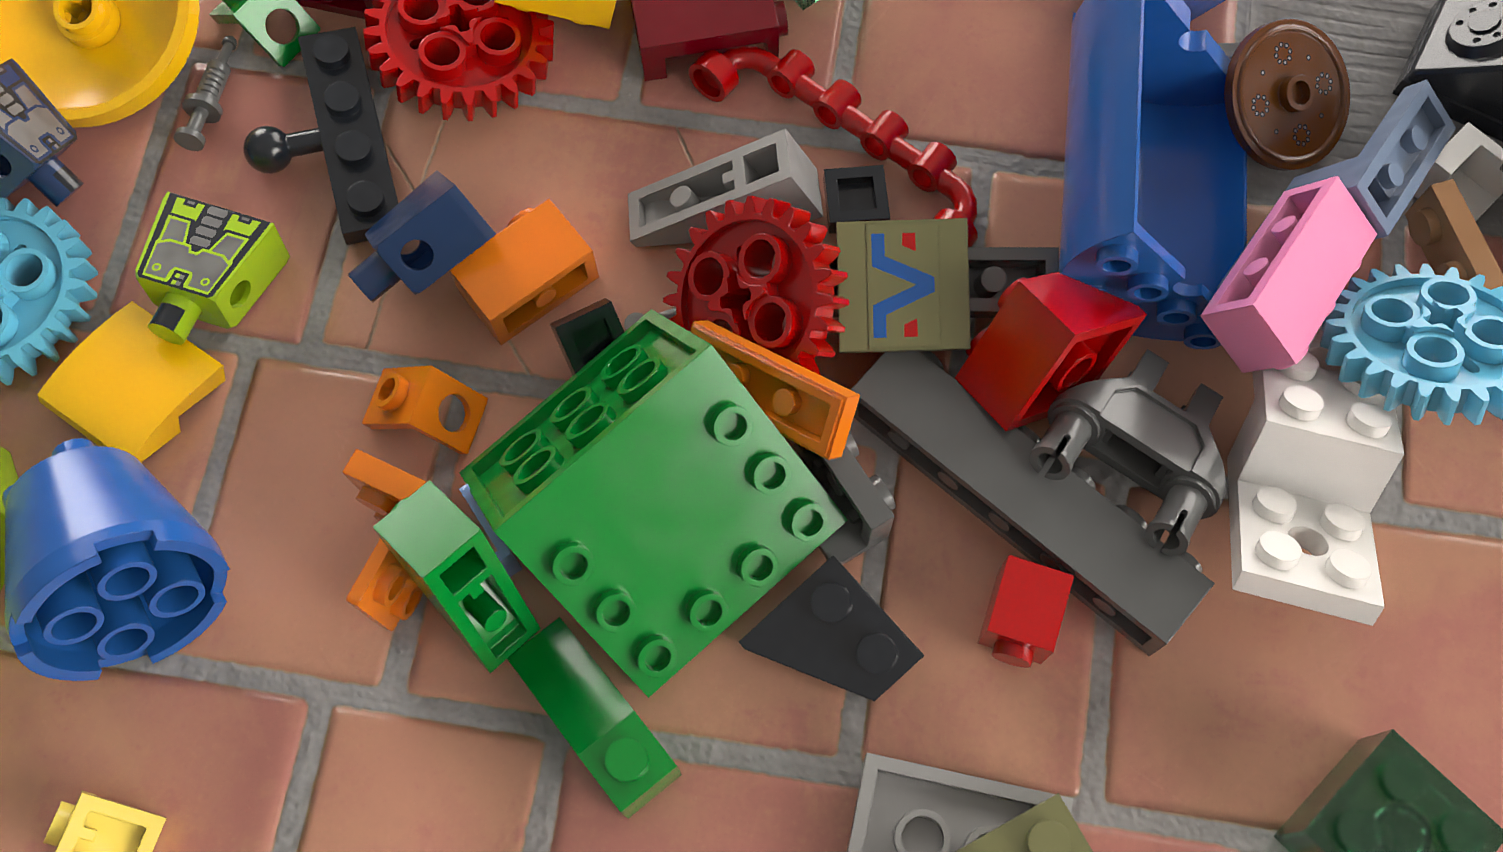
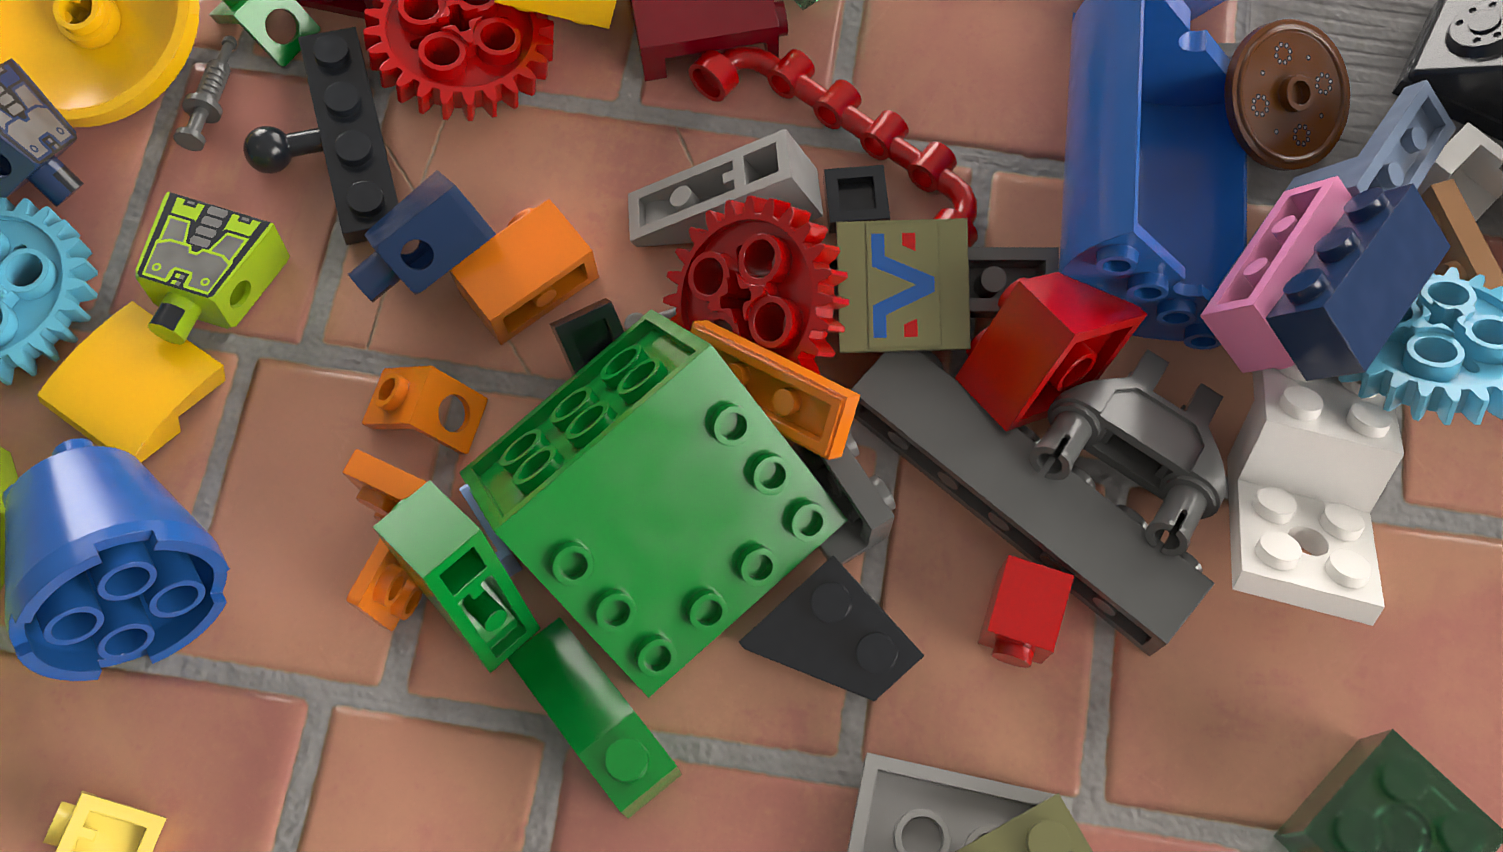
(1358, 283): none -> dark blue brick

